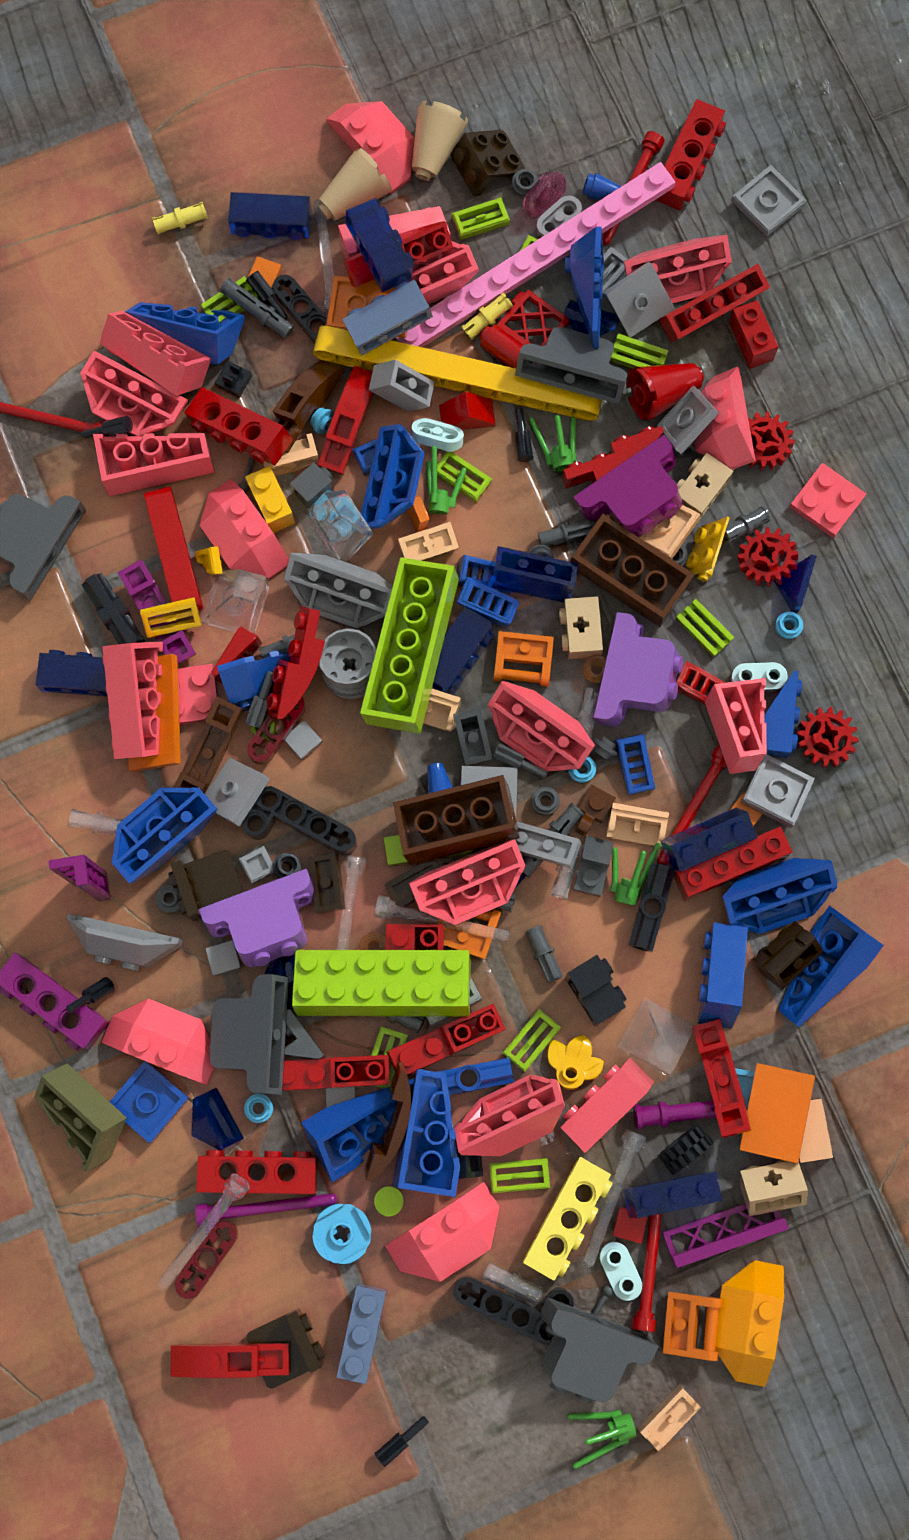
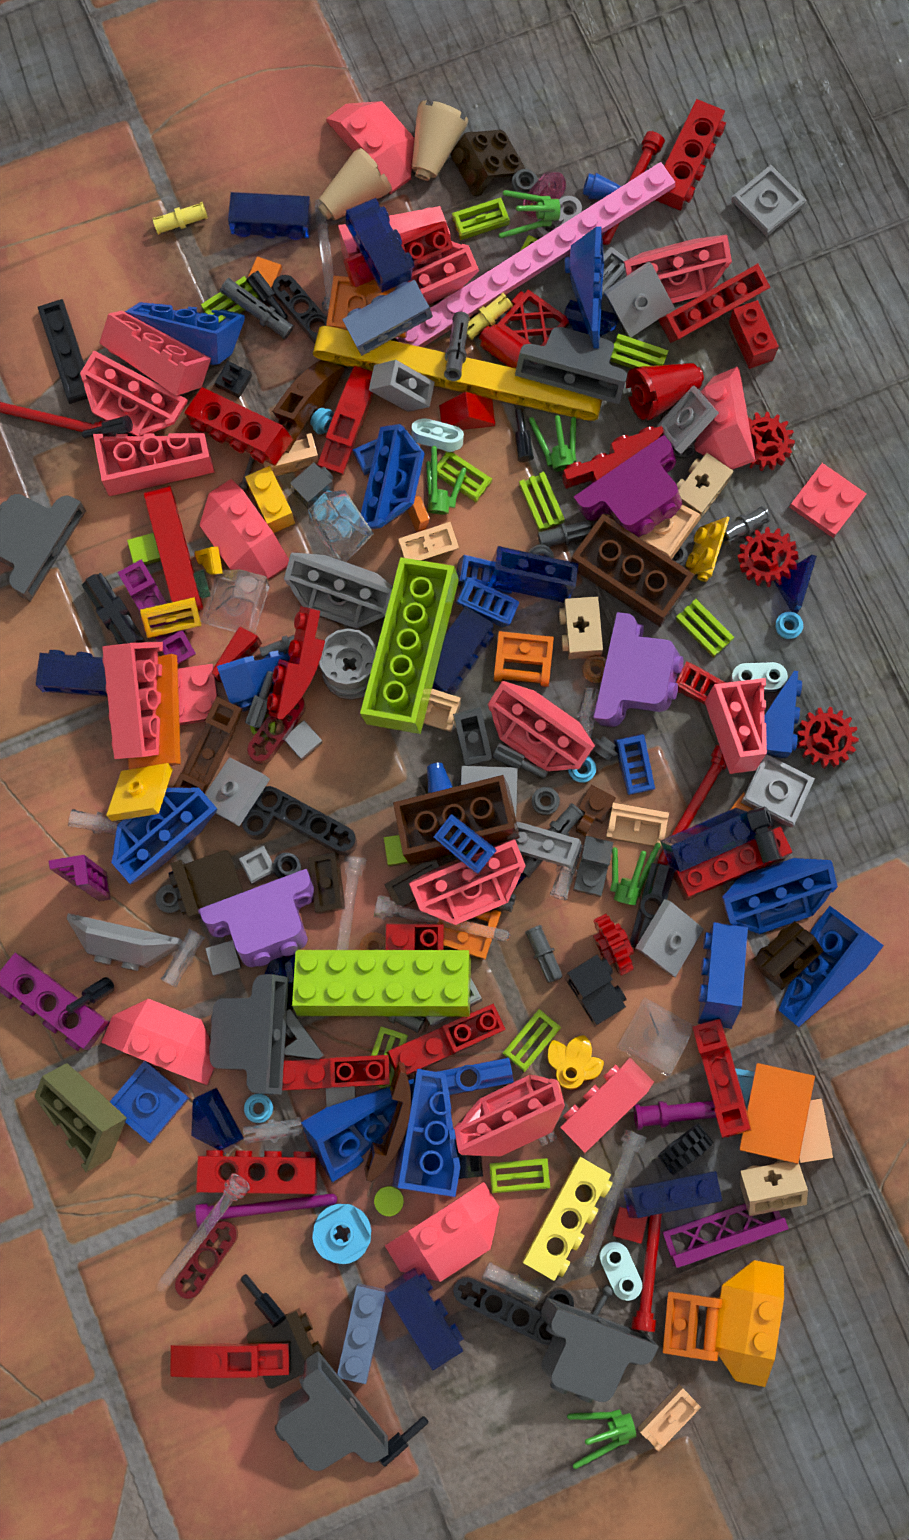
(64, 348): none -> black tile
(139, 792): none -> yellow plate
(144, 548): none -> lime tile
(182, 958): none -> clear pin
(202, 584): none -> clear green tile
(264, 1303): none -> black axle
(273, 1131): none -> clear pin
(327, 1420): none -> dark grey brick
(425, 1318): none -> clear blue brick
(455, 353): none -> dark grey pin
(471, 835): none -> blue slope
(533, 481): none -> lime tile
(546, 210): none -> bright green plant
(613, 944): none -> red gear
(669, 938): none -> light grey plate
(766, 841): none -> black bar

